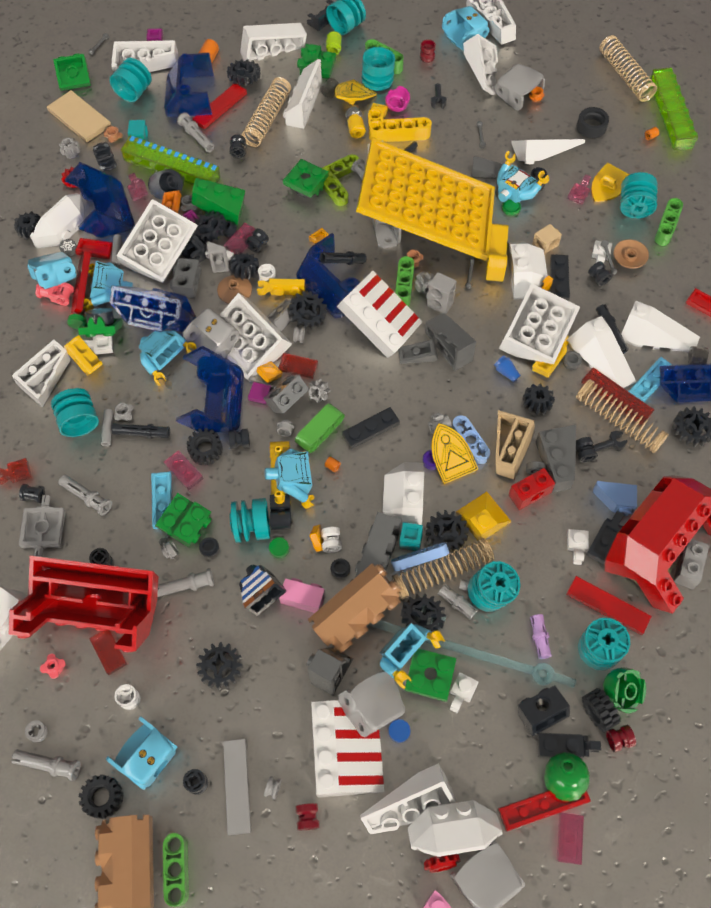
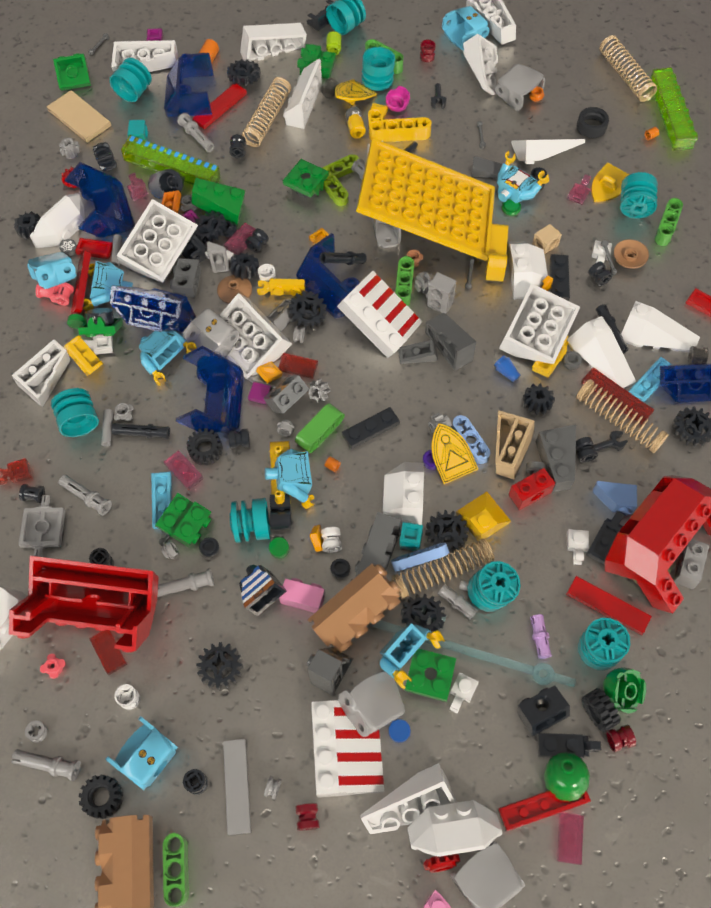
(112, 134): nougat plate -> none

